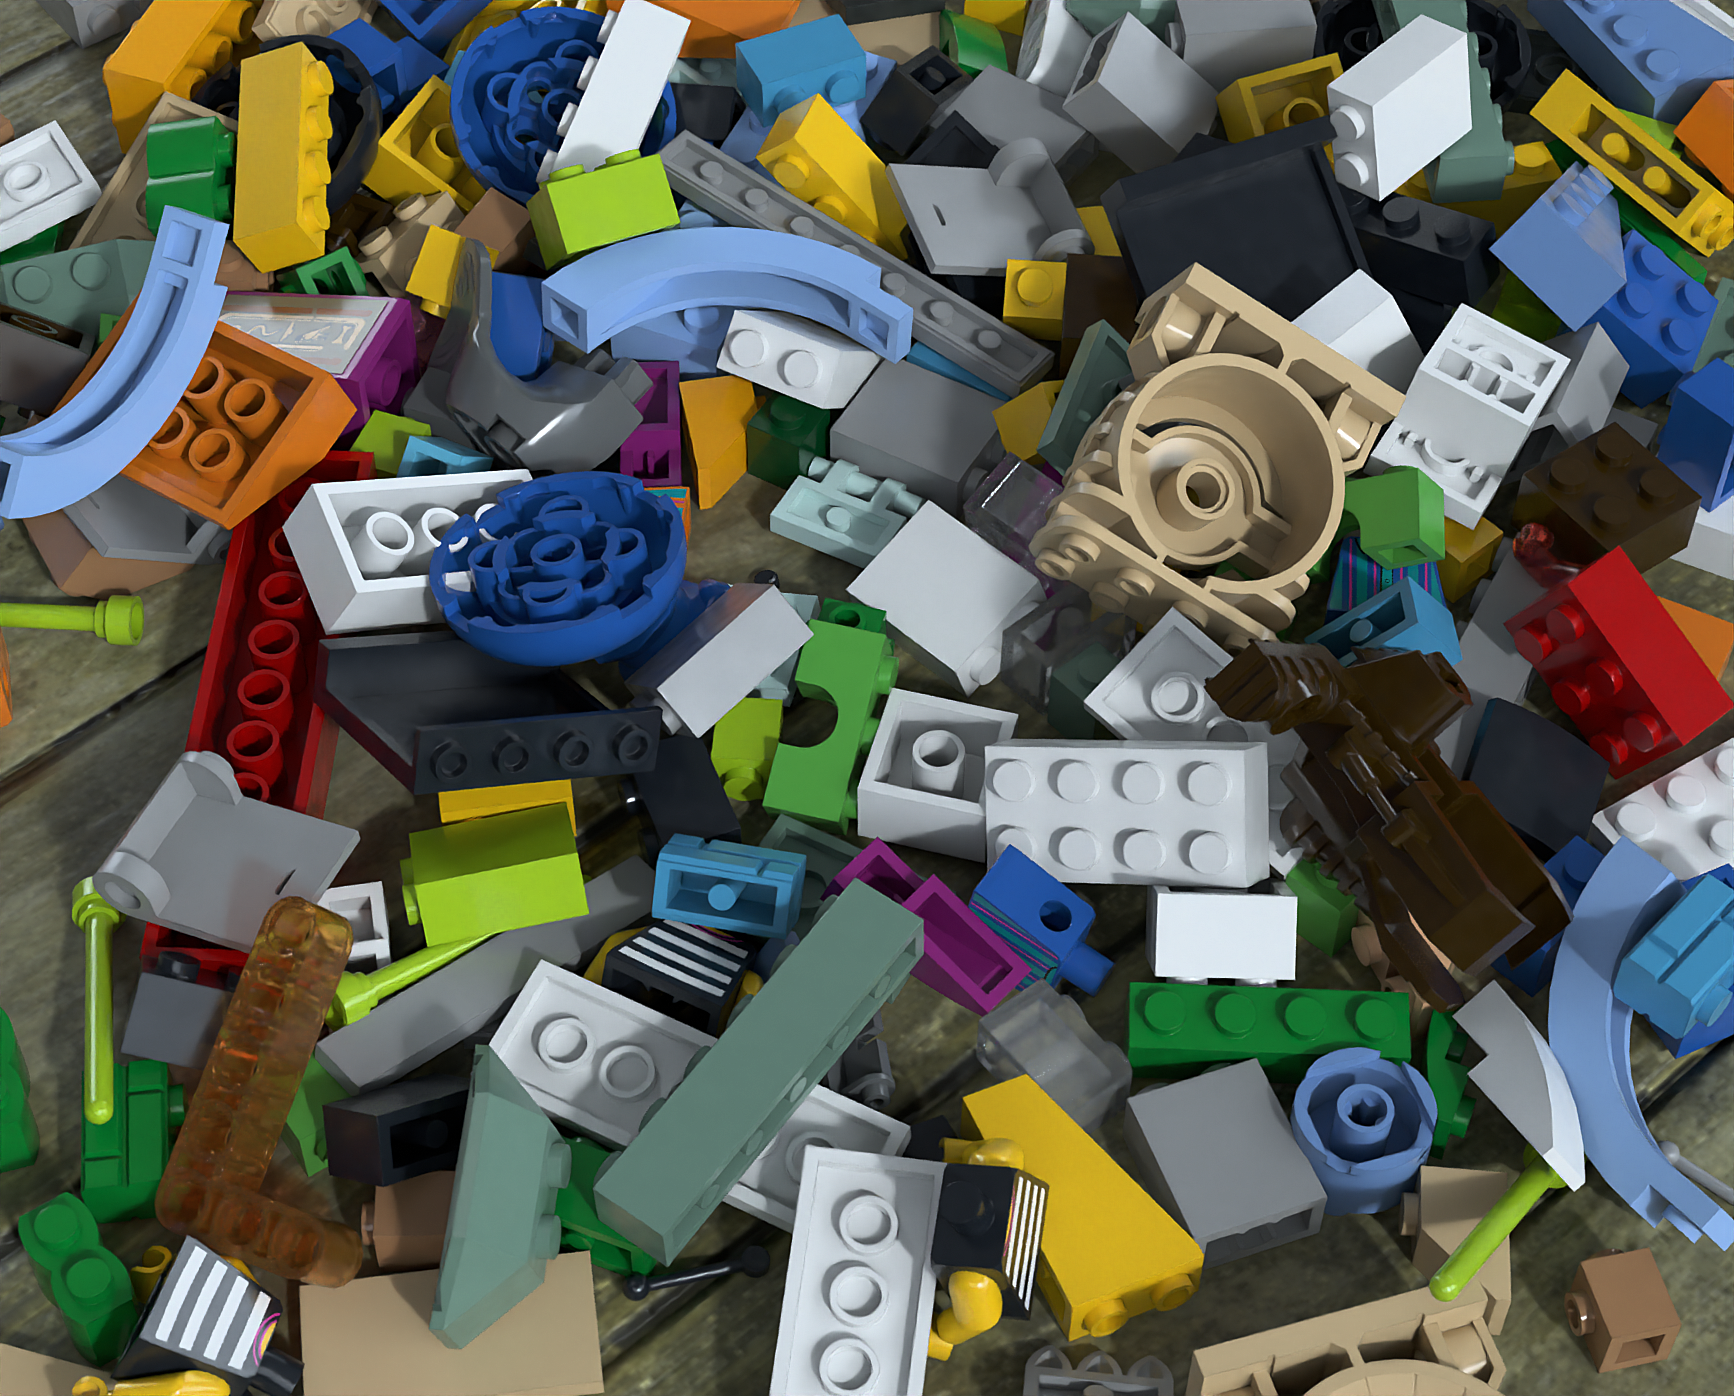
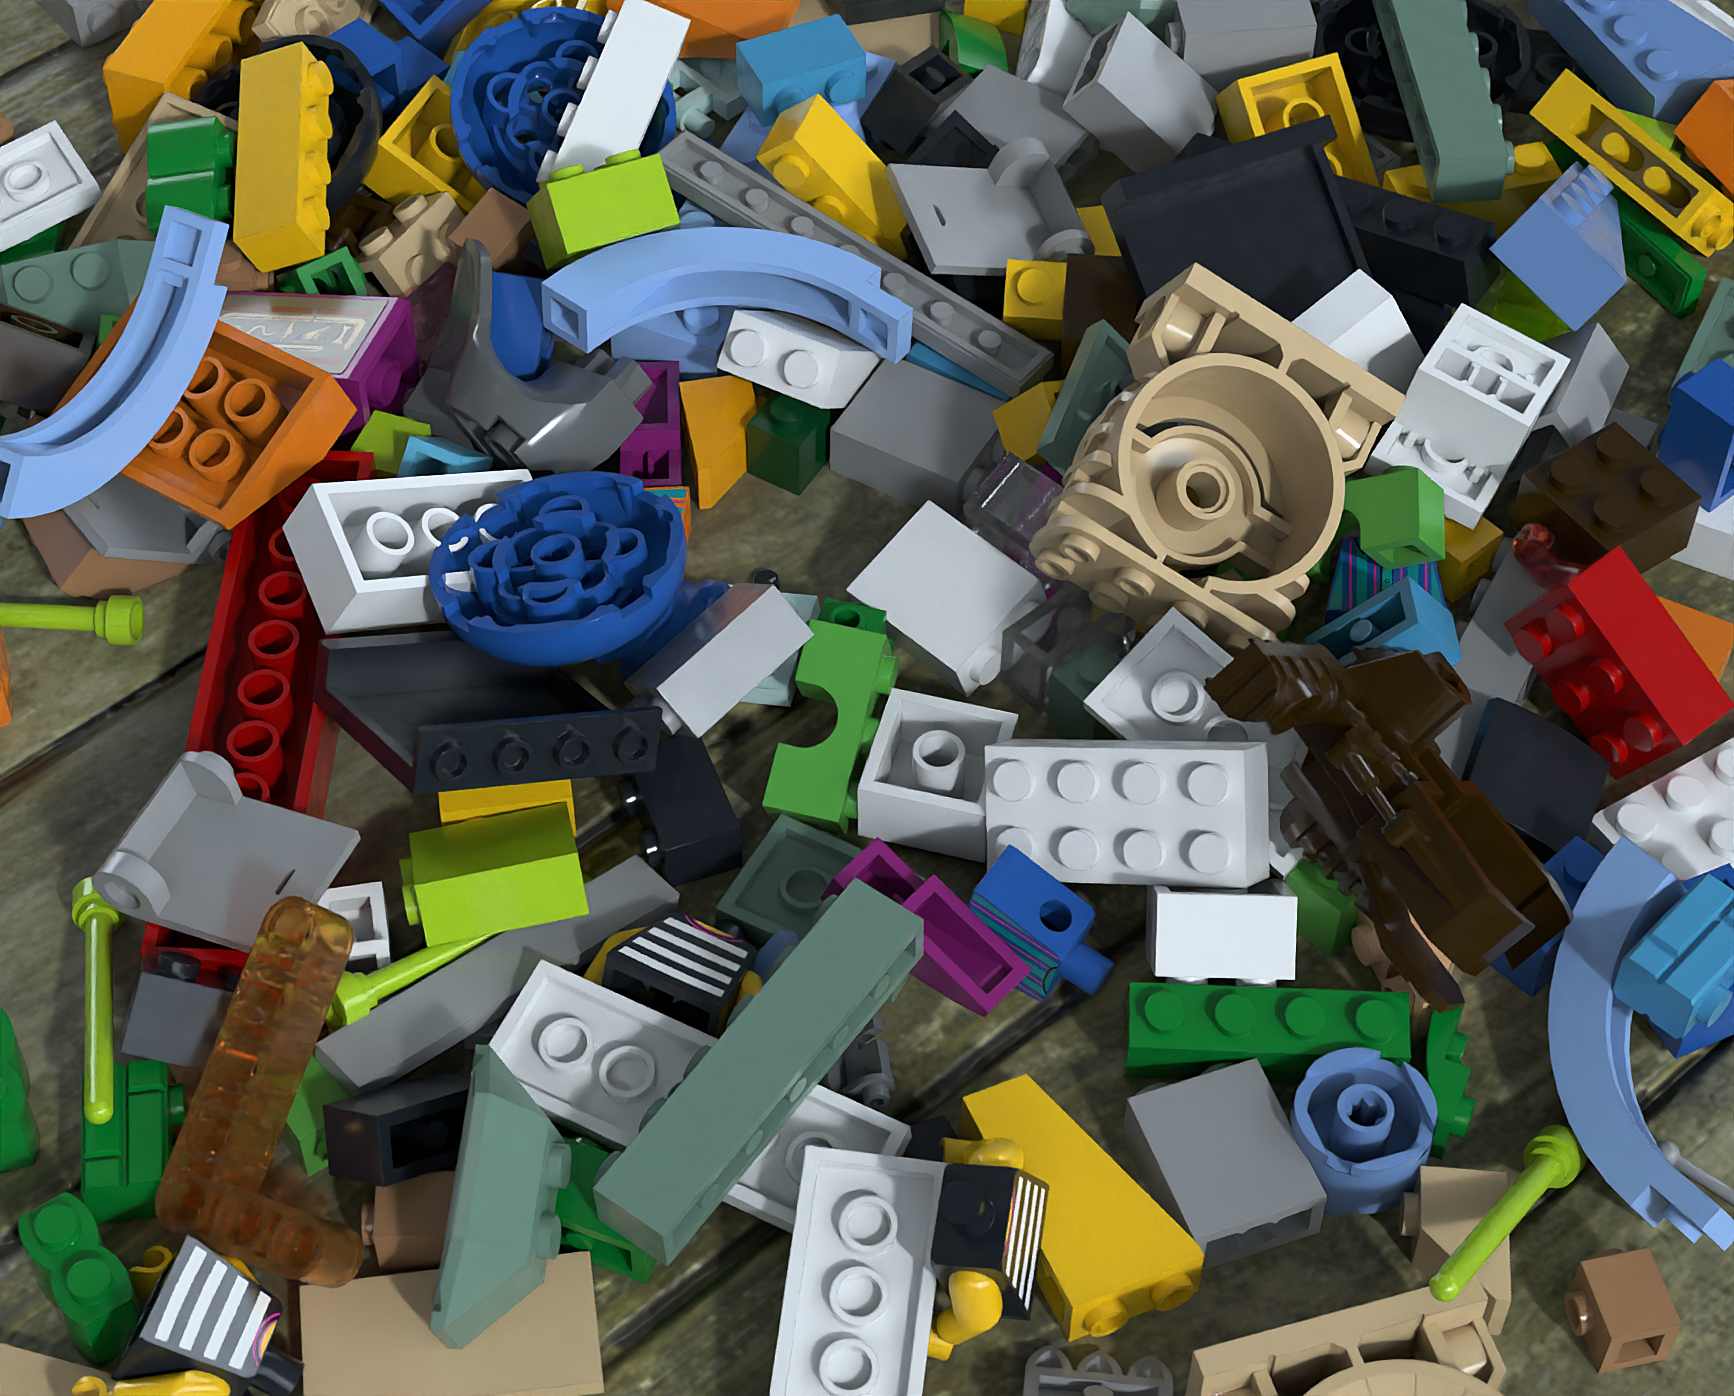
(437, 268): yellow brick -> none
(707, 110): black brick -> none
(729, 886): dark azure brick -> none
(746, 746): lime brick -> none
(754, 1263): black hinge -> none
(839, 524): light aqua plate -> none
(1059, 1051): clear brick -> none
(1400, 107): white brick -> none
(1525, 1080): white slope -> none
(1654, 320): blue brick -> none

